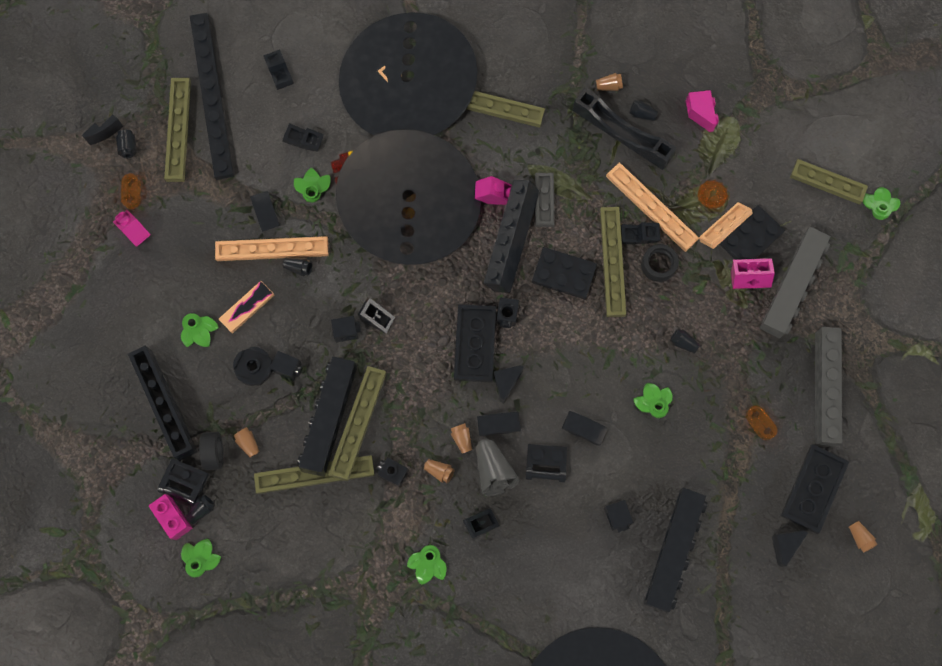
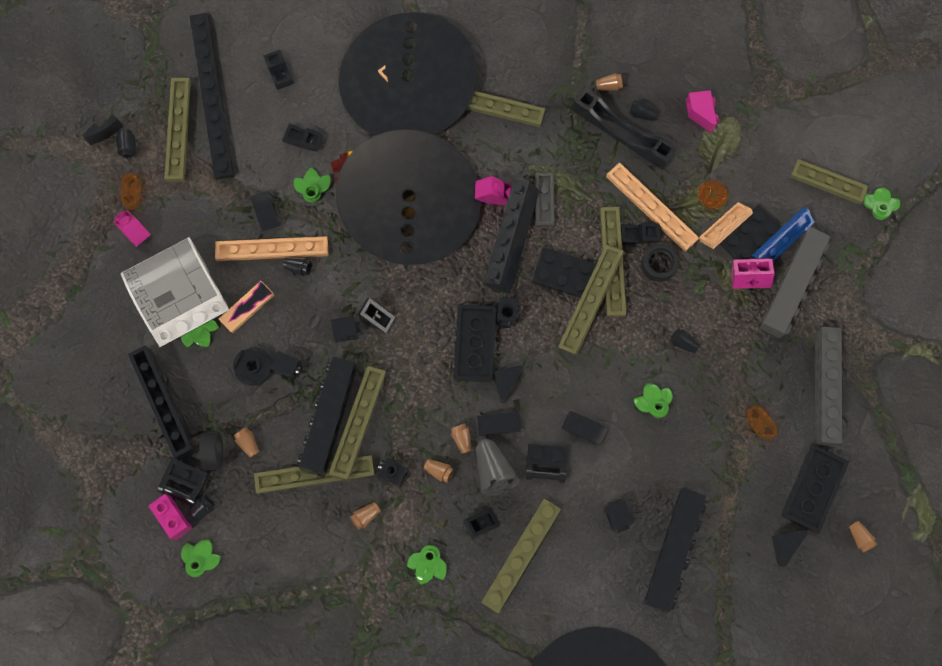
(174, 292): none -> light grey slope
(365, 515): none -> medium nougat cone
(521, 556): none -> olive plate
(591, 299): none -> olive plate
(785, 236): none -> blue tile

